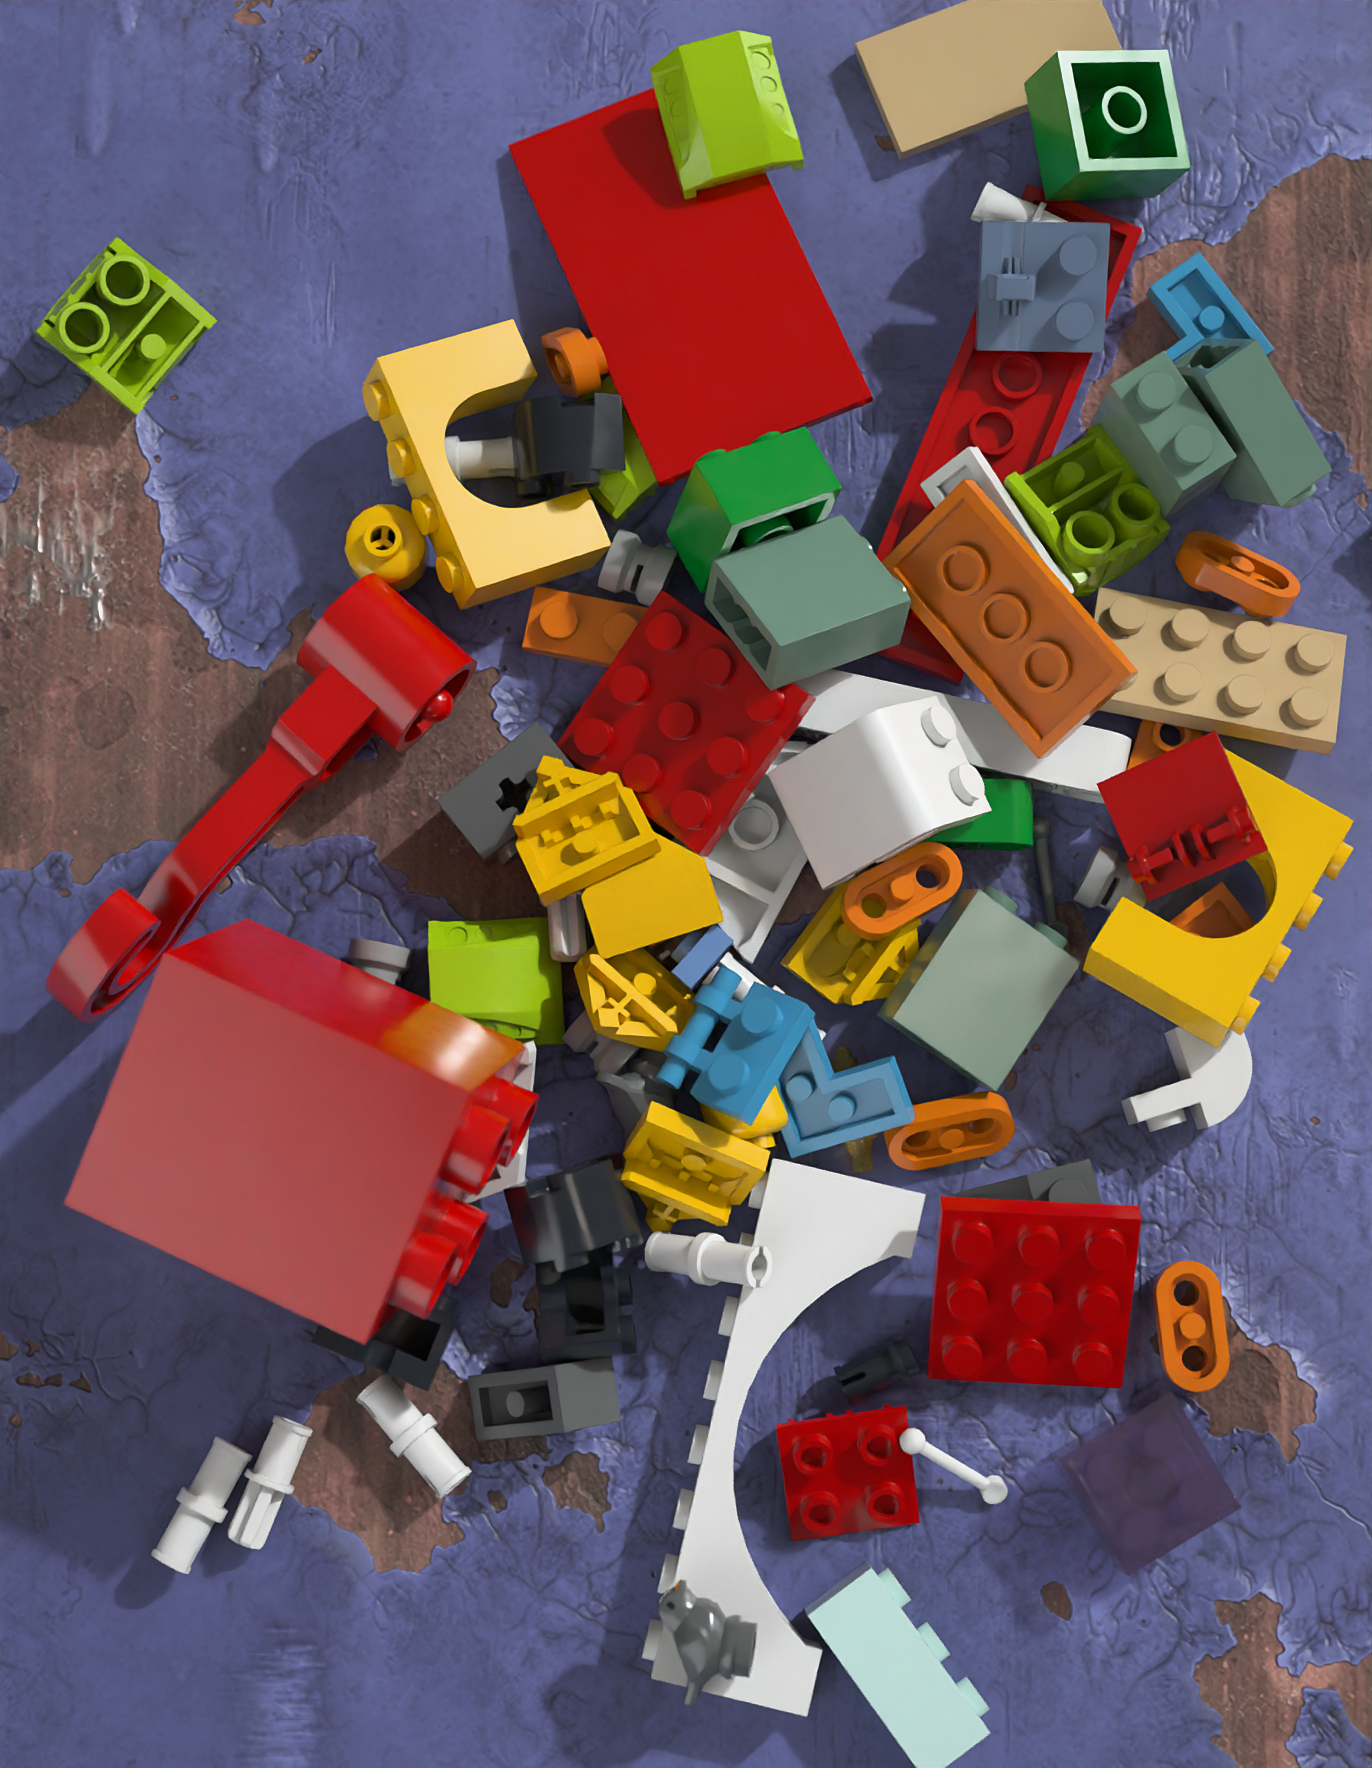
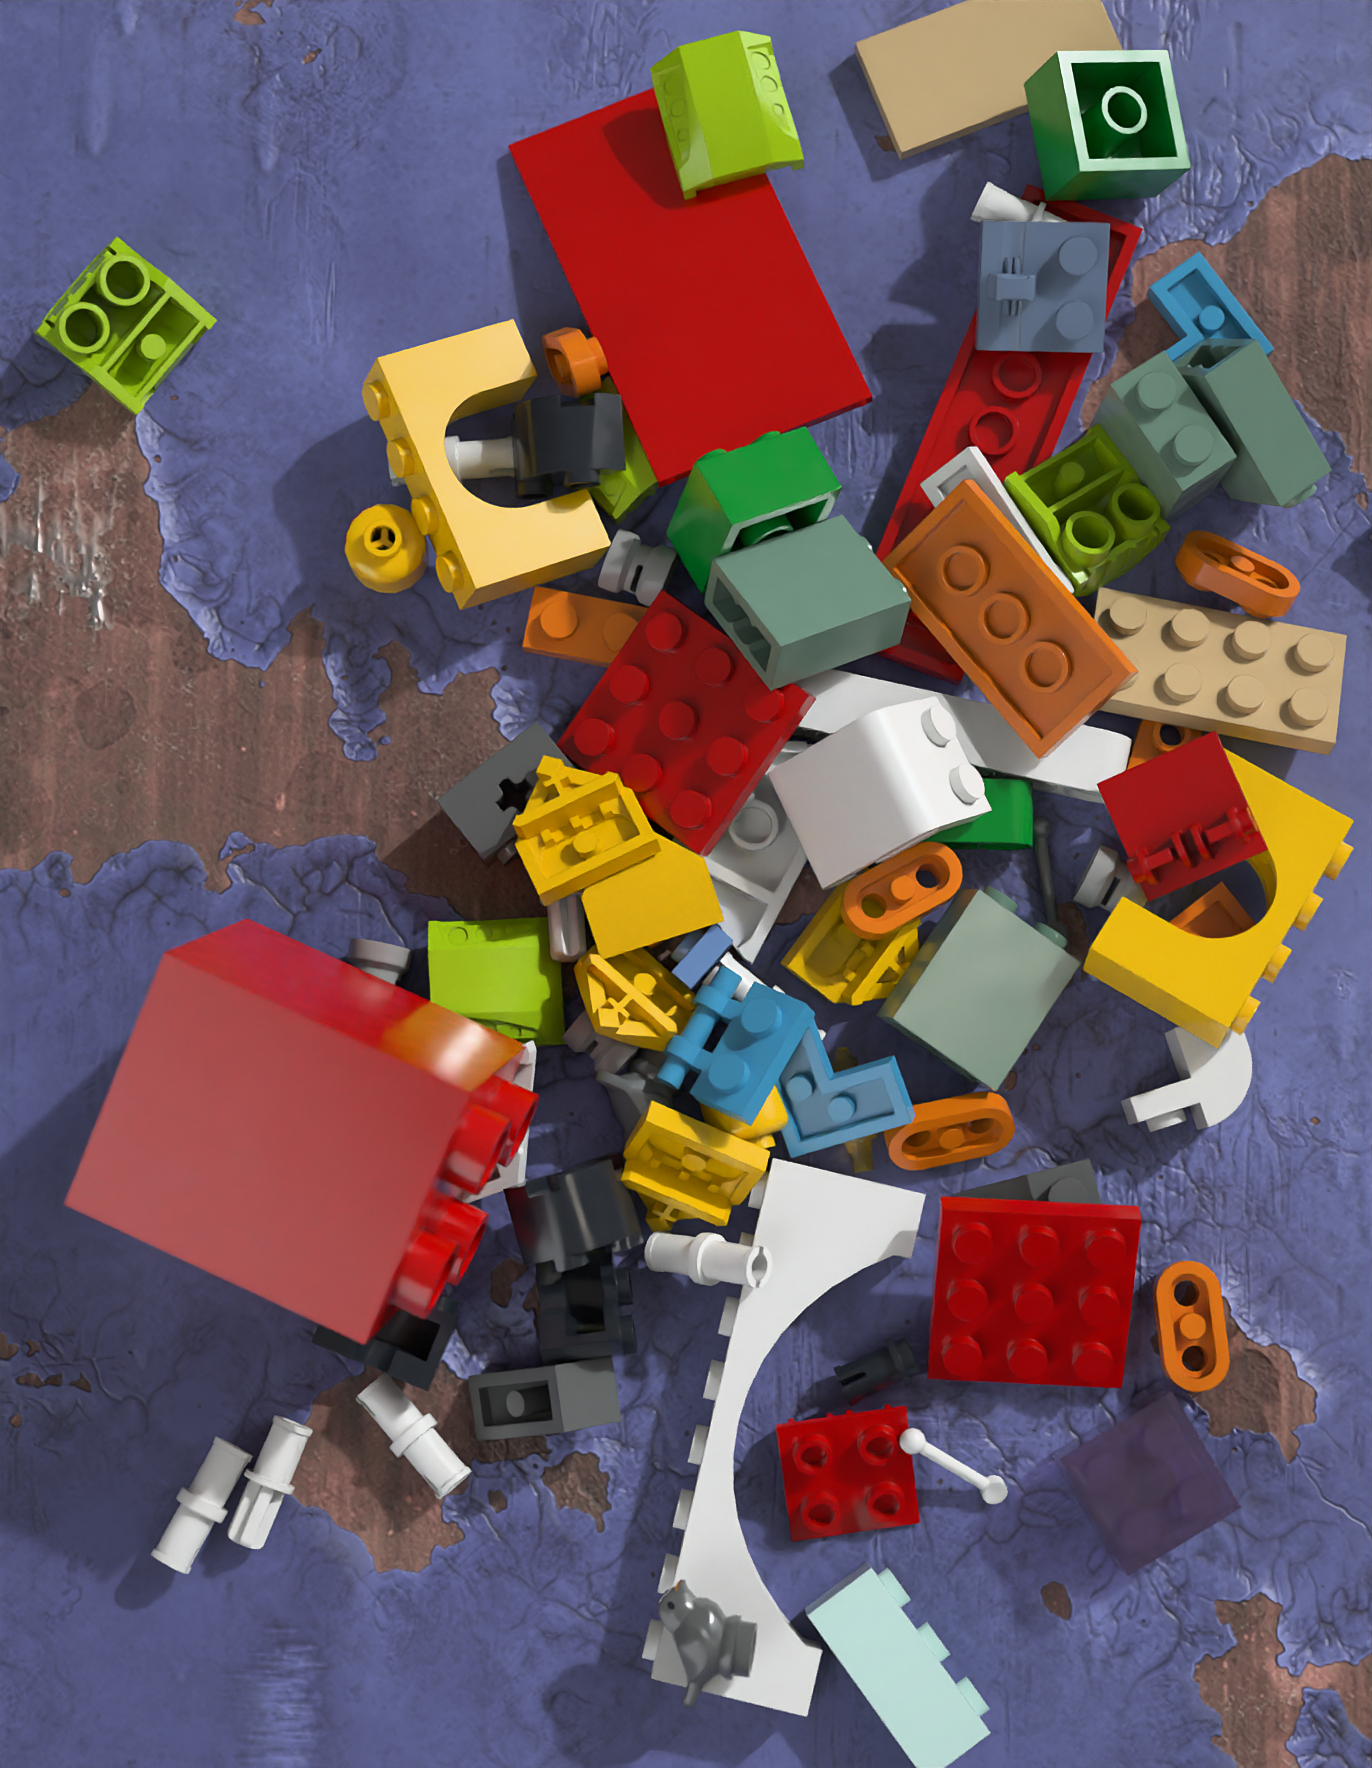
(374, 672): red piece -> none

